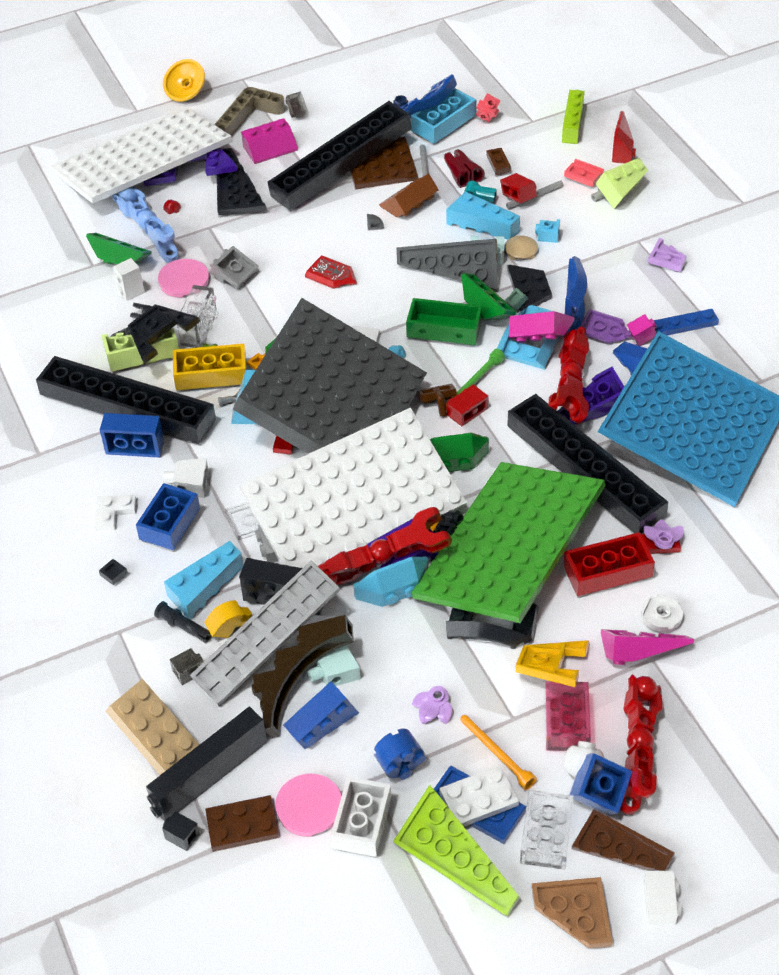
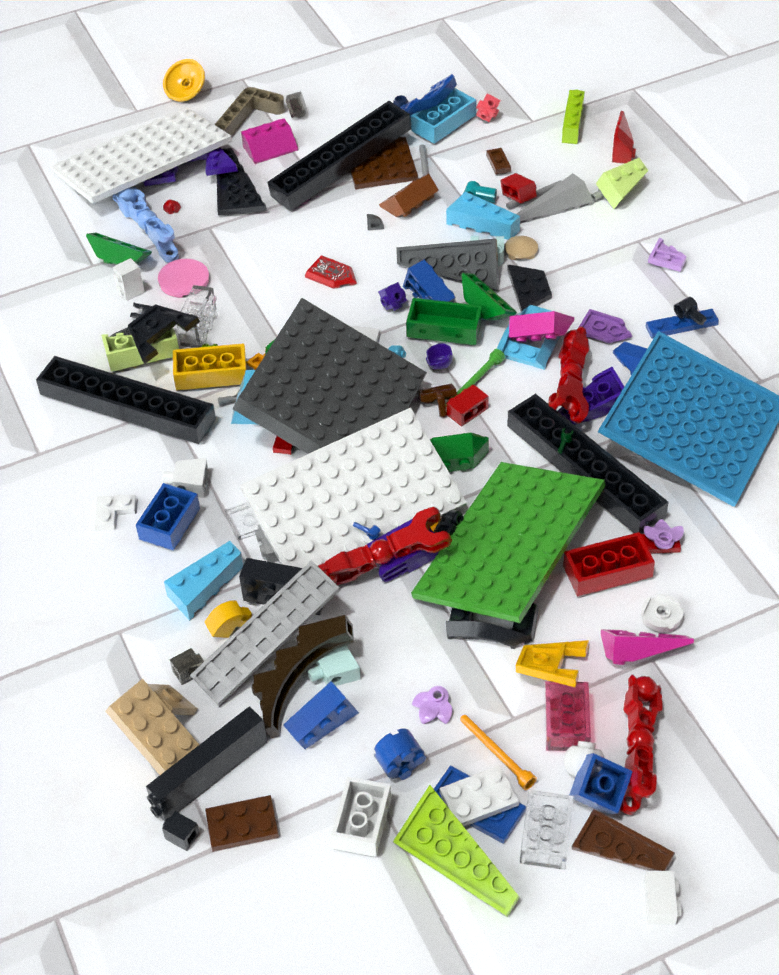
(113, 571): black plate -> none
(132, 435): blue brick -> none
(173, 699): none -> tan piece
(175, 618): black pin -> none
(233, 267): light grey plate -> none
(308, 804): bright pink tile -> none
(372, 533): none -> blue hand
(391, 582): medium azure wedge -> none
(392, 296): none -> dark purple brick
(426, 283): none -> blue wedge
(439, 356): none -> dark purple hair
(463, 168): dark red piece -> none
(516, 299): sand green tile -> none
(548, 230): medium azure brick -> none
(565, 195): none -> light grey wedge
(565, 438): none -> dark green hand
(575, 292): blue wedge -> none
(576, 908): medium nougat plate -> none
(583, 172): coral plate -> none
(642, 329): dark pink brick -> none
(688, 309): none -> black axle

